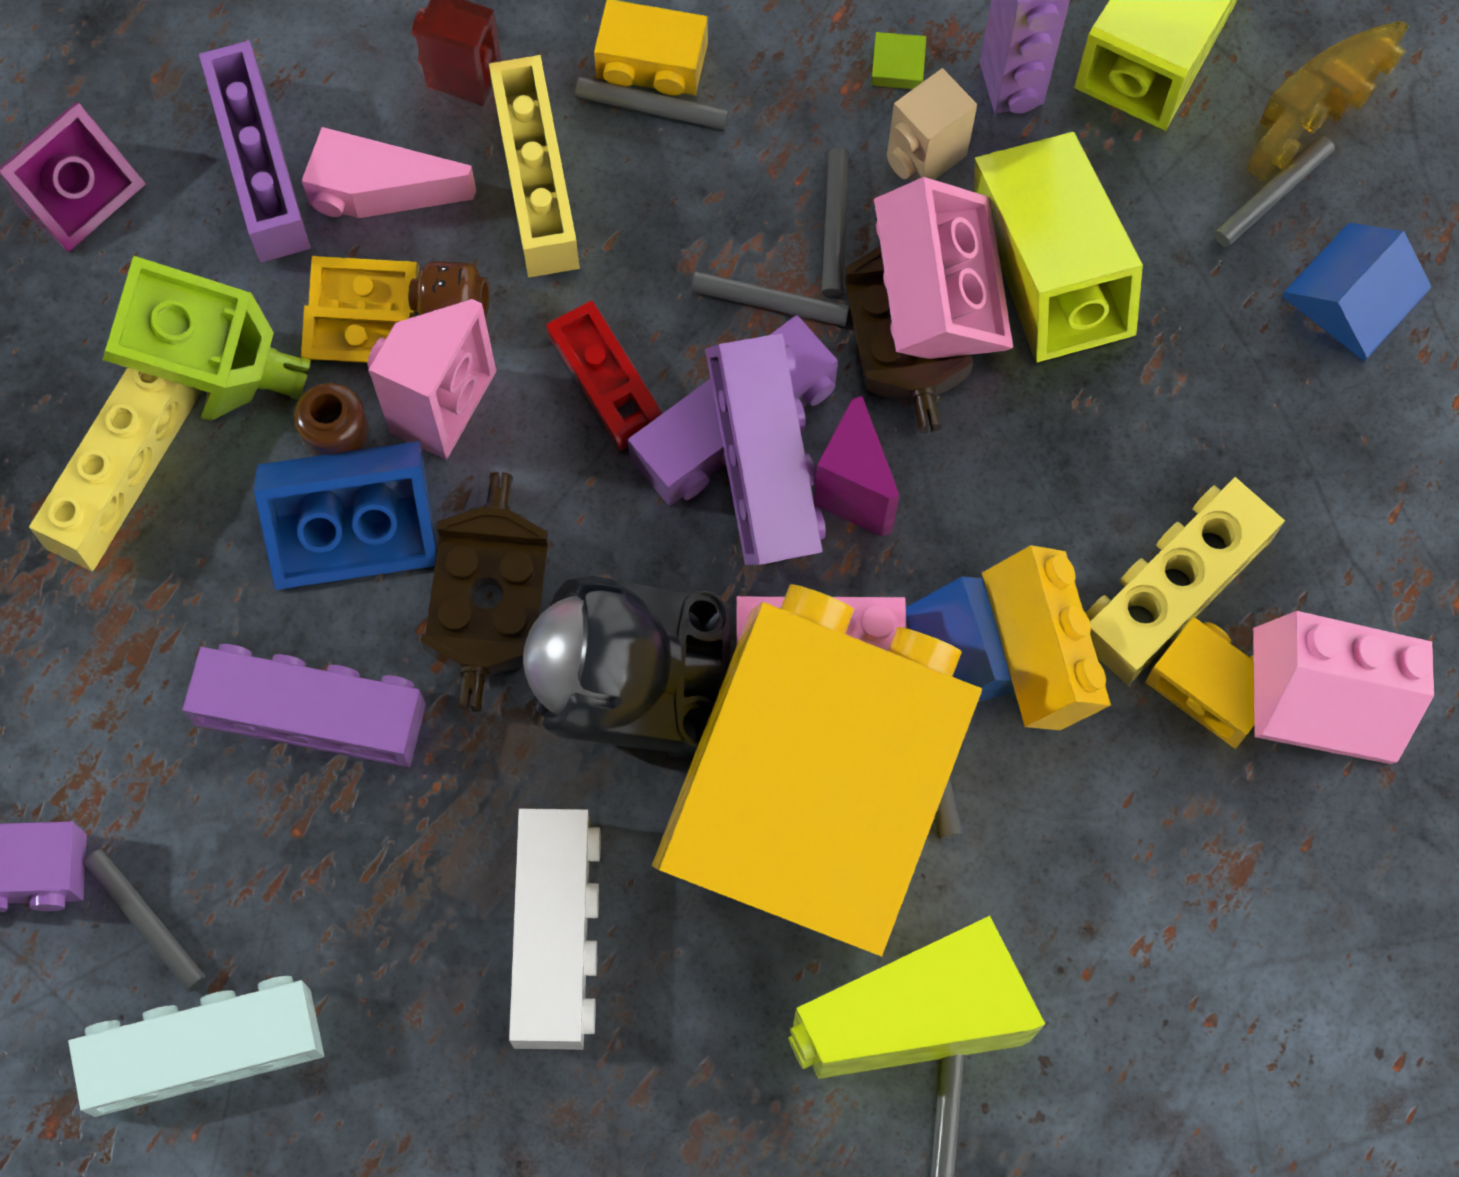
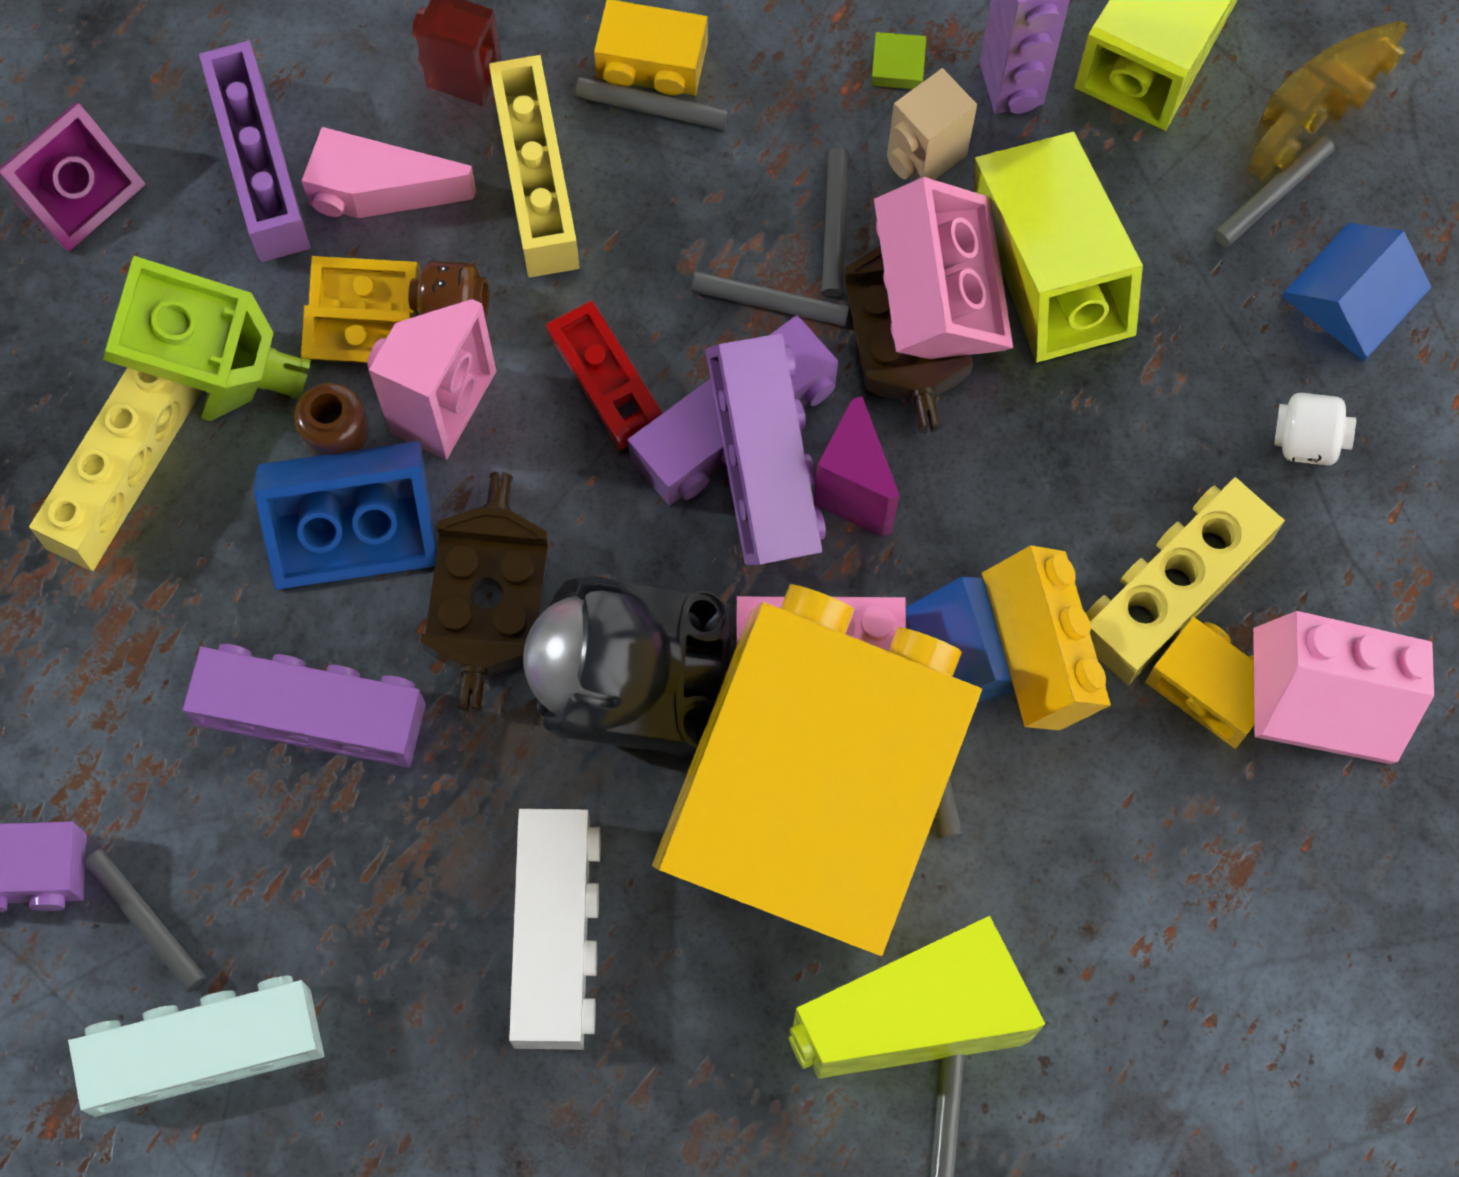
(1314, 429): none -> white head

